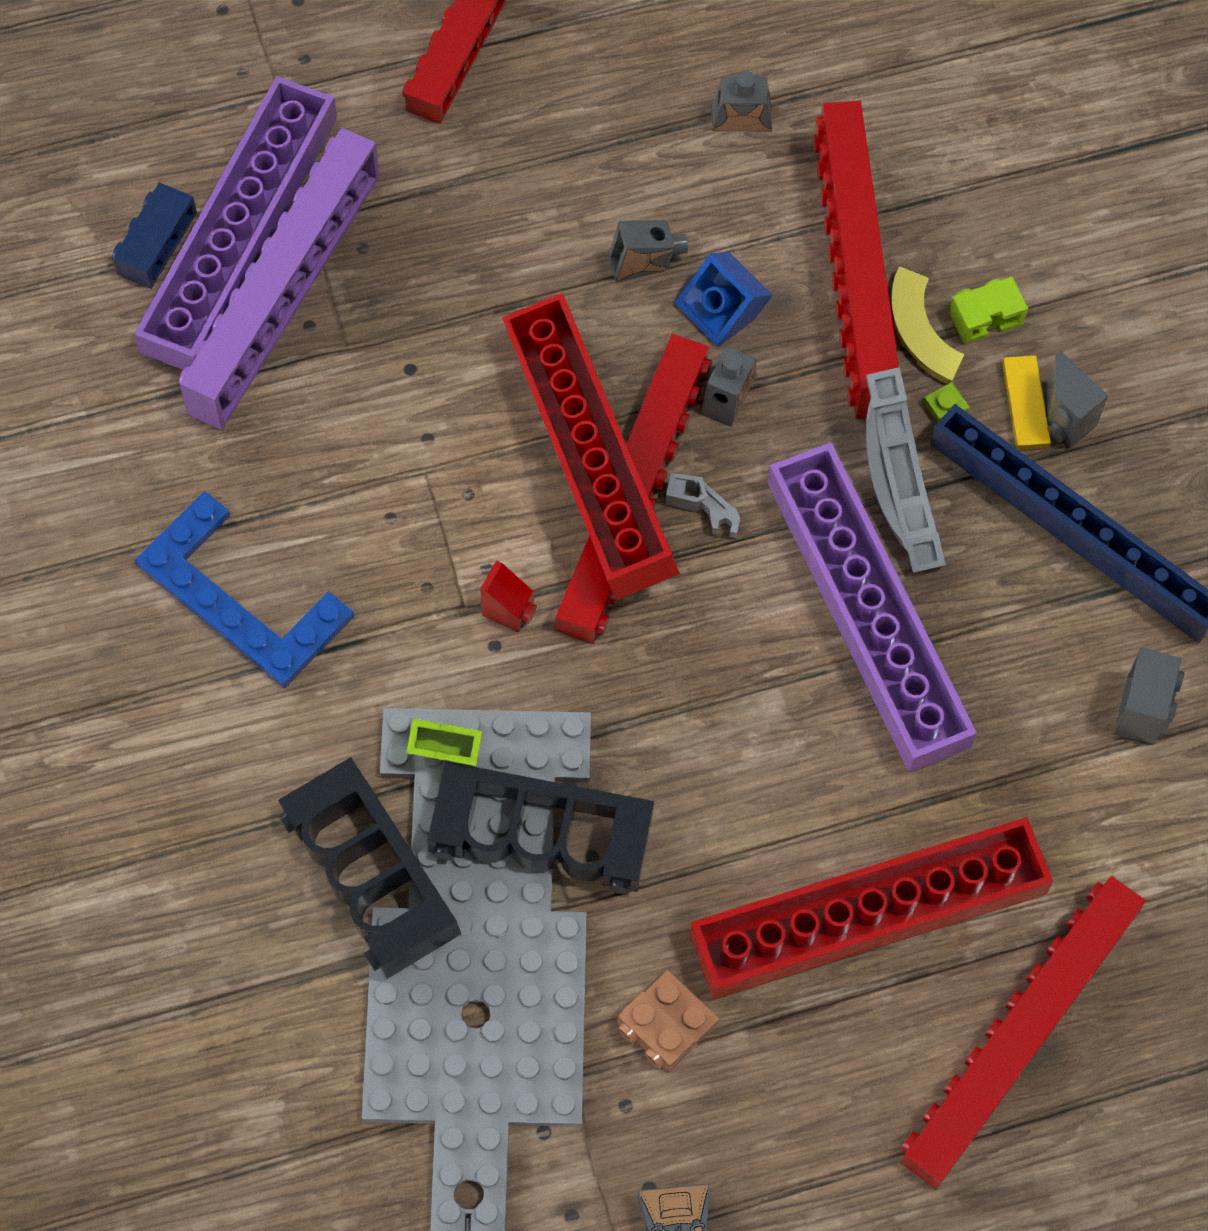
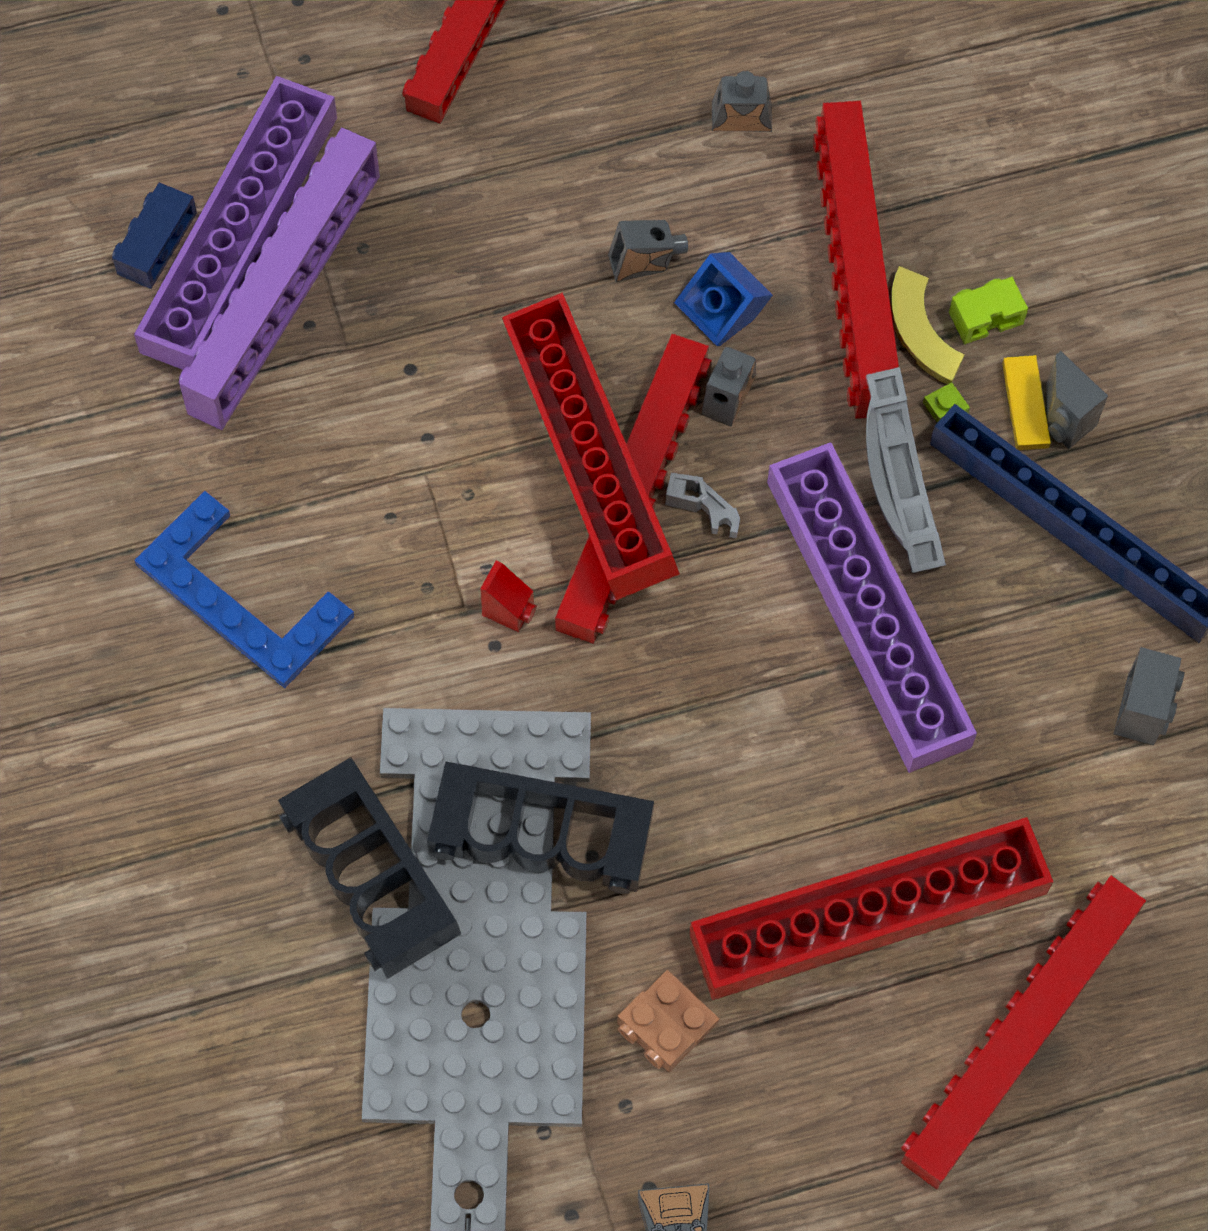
(444, 742): lime brick -> none

